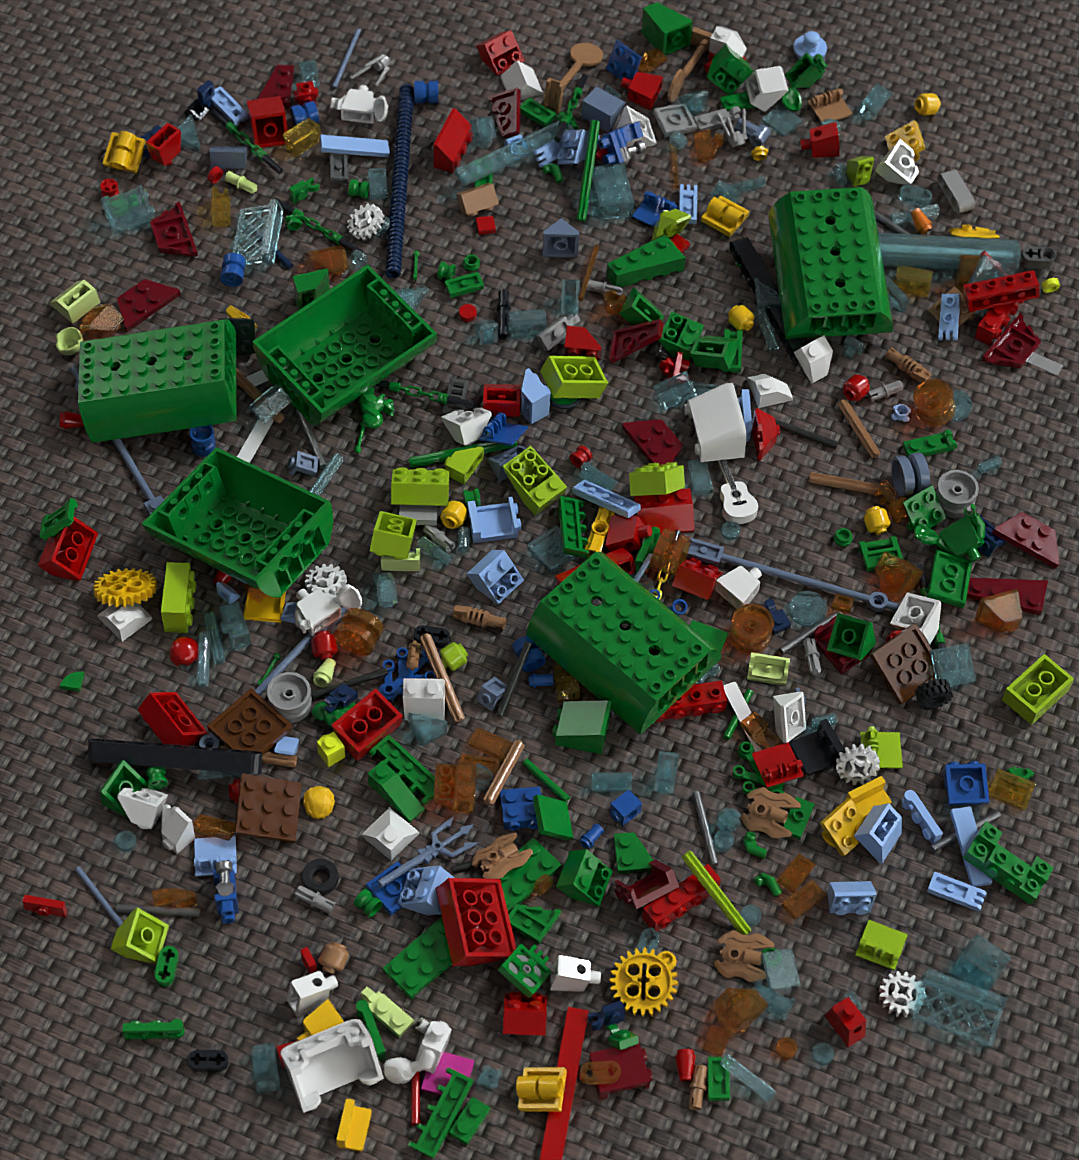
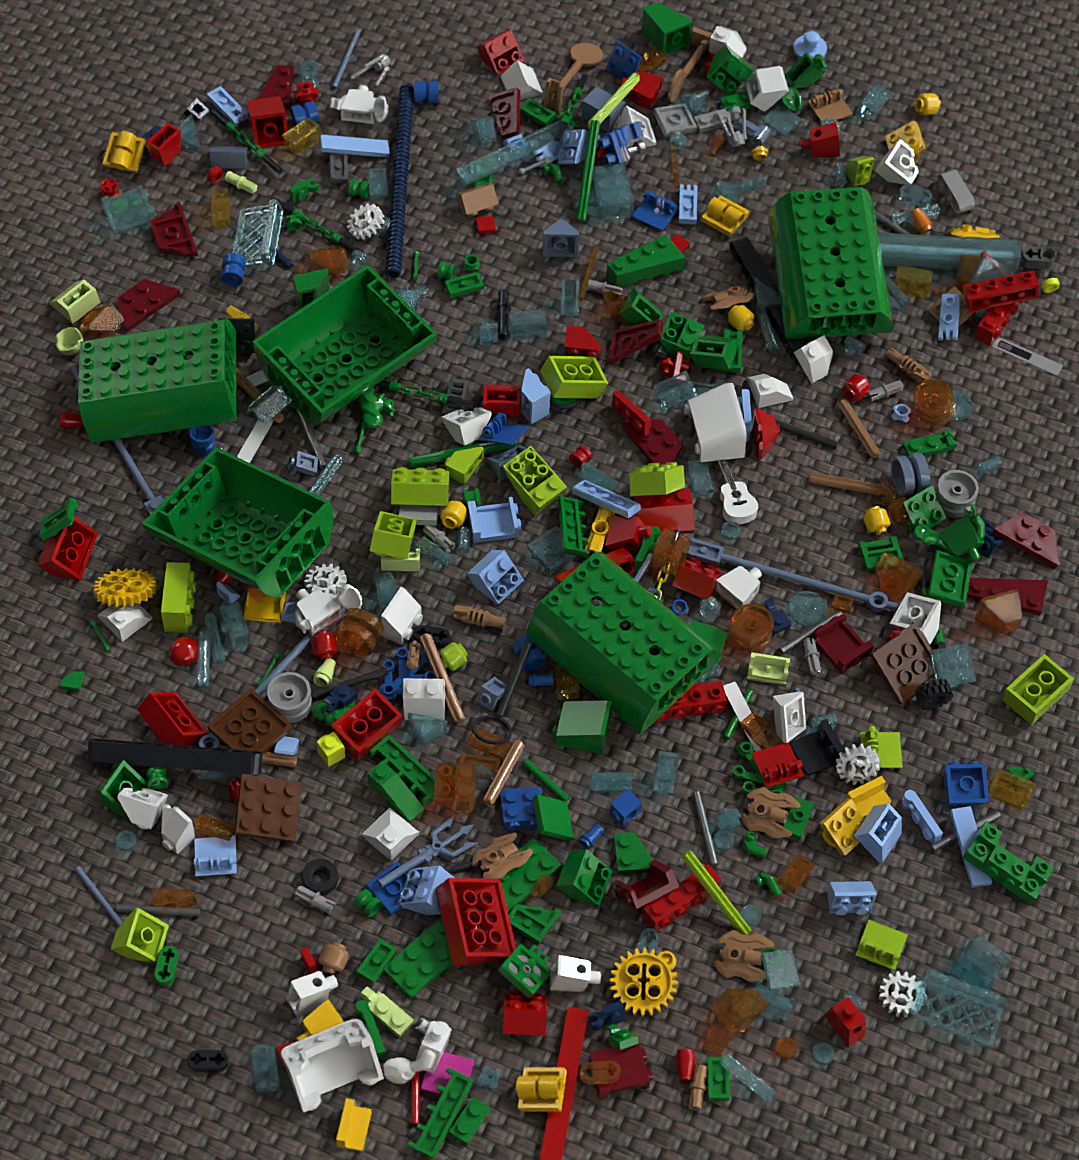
(44, 906): red plate -> none
(92, 623): none -> green hinge
(153, 1030): green plate -> none
(205, 93): dark blue plate -> none
(226, 891): hips -> none
(318, 802): yellow hair -> none
(376, 961): none -> green plate
(401, 617): none -> white slope
(452, 142): red slope -> none
(467, 312): red tile -> none
(491, 741): none -> black piece
(548, 159): none -> light grey hinge
(556, 331): light grey plate -> none
(616, 98): none -> lime axle
(631, 413): none -> red plate
(670, 223): lime slope -> none
(704, 145): clear orange tile -> none
(710, 608): none -> clear light blue plant
(729, 297): none -> medium nougat piece
(803, 899): clear orange plate -> none
(843, 537): green plate -> none
(851, 637): green slope -> none
(956, 891): light blue hinge -> none
(1014, 345): dark red wing -> none

